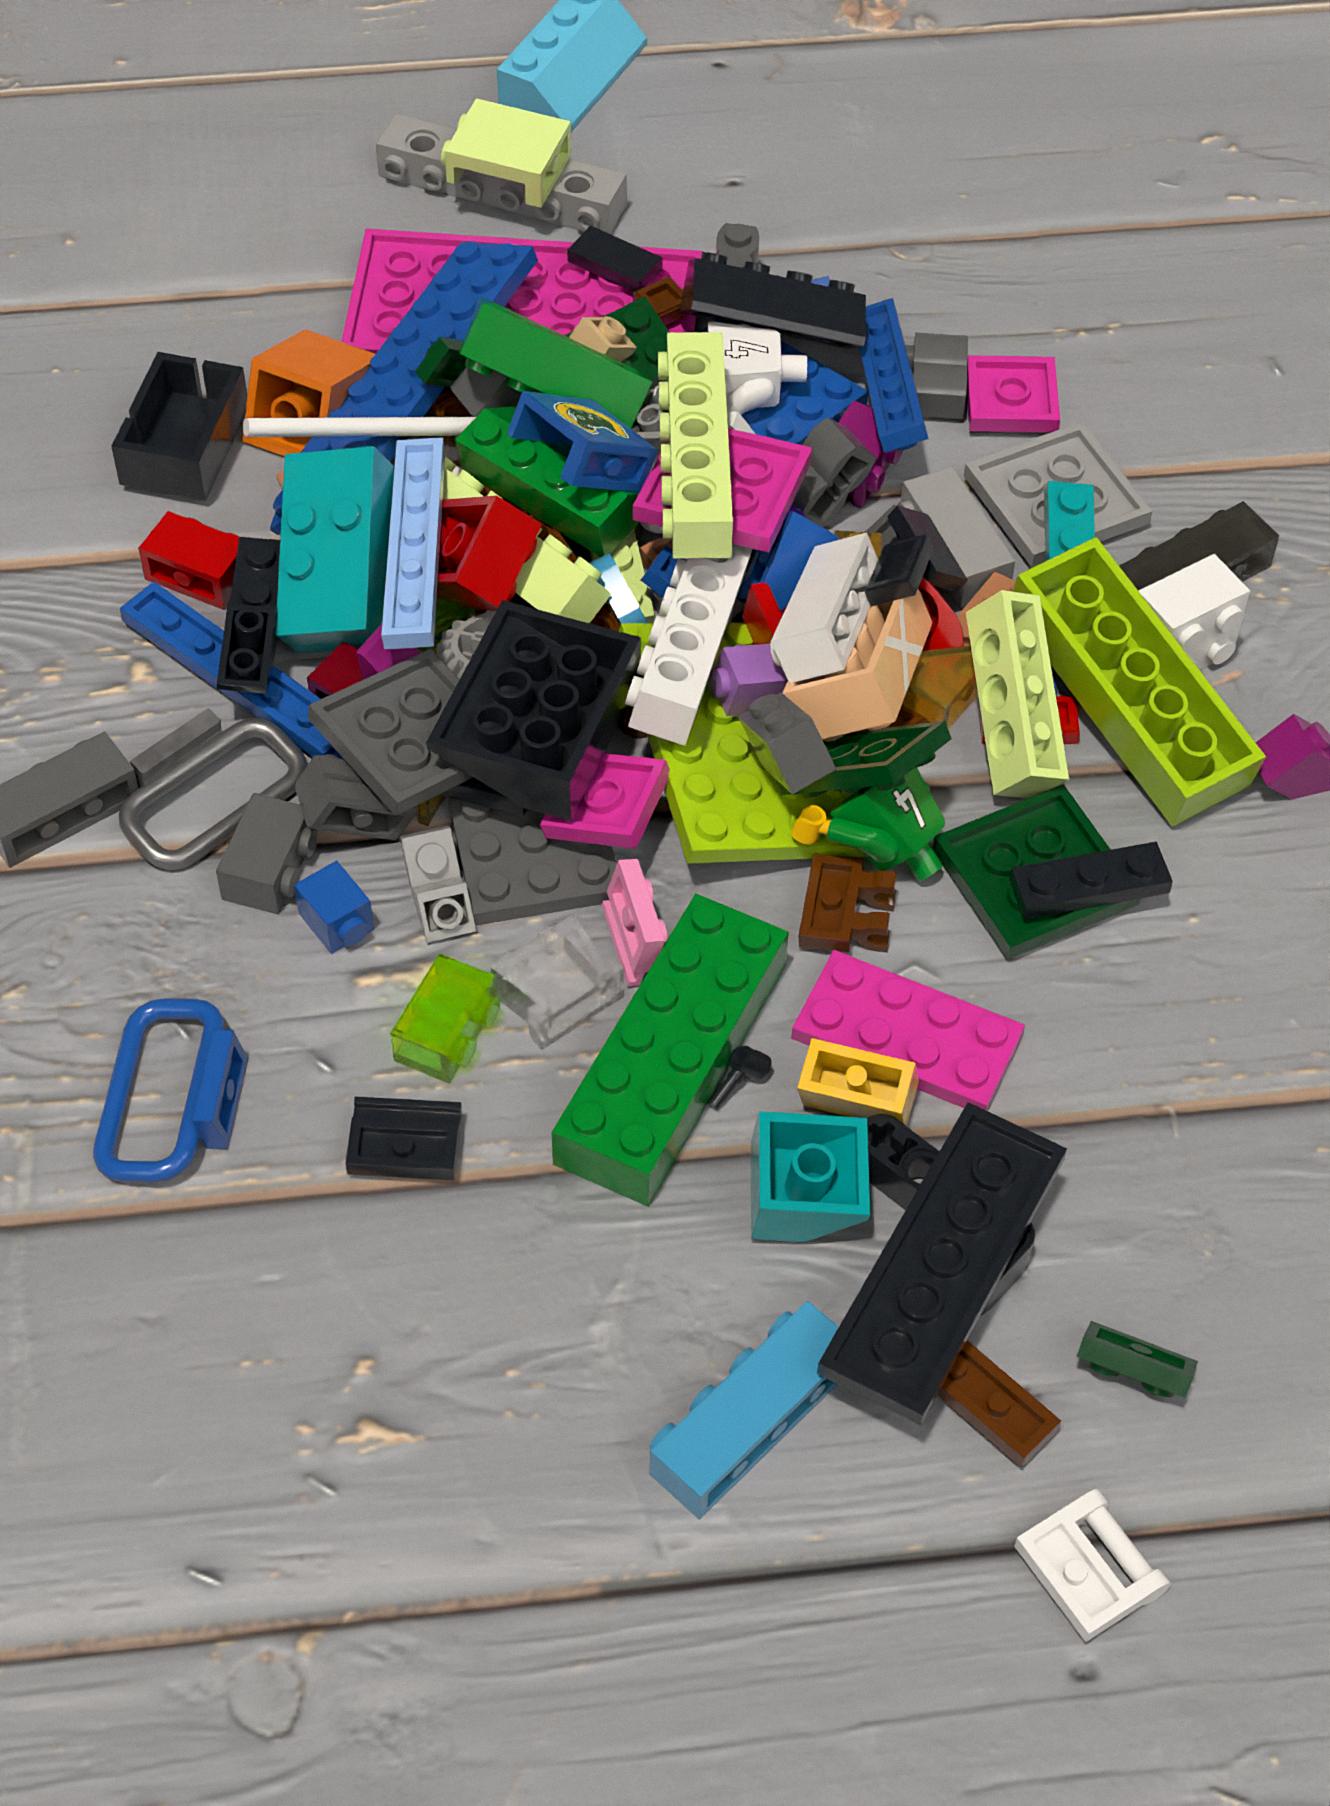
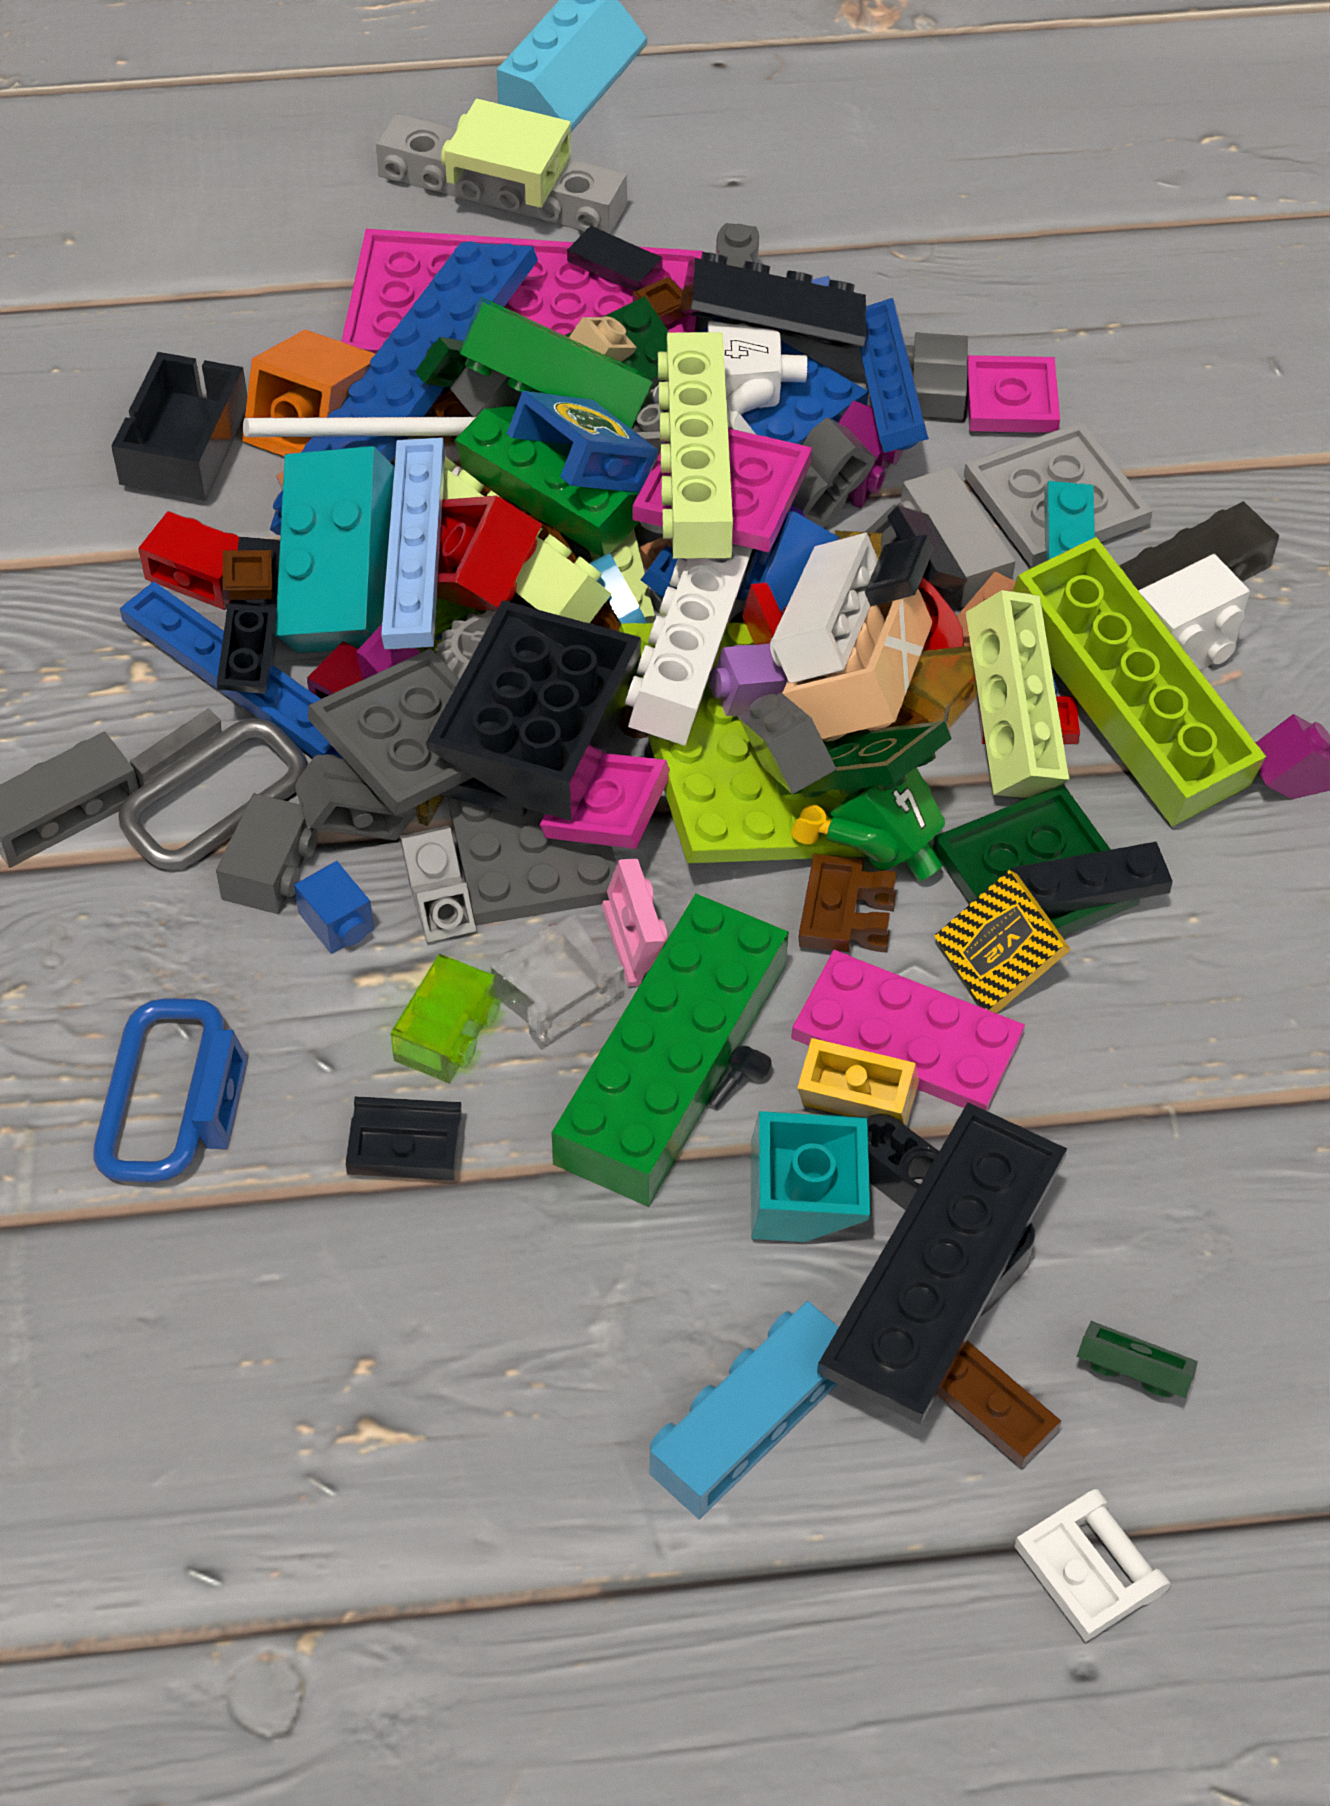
(247, 574): none -> reddish brown tile
(1002, 942): none -> tile

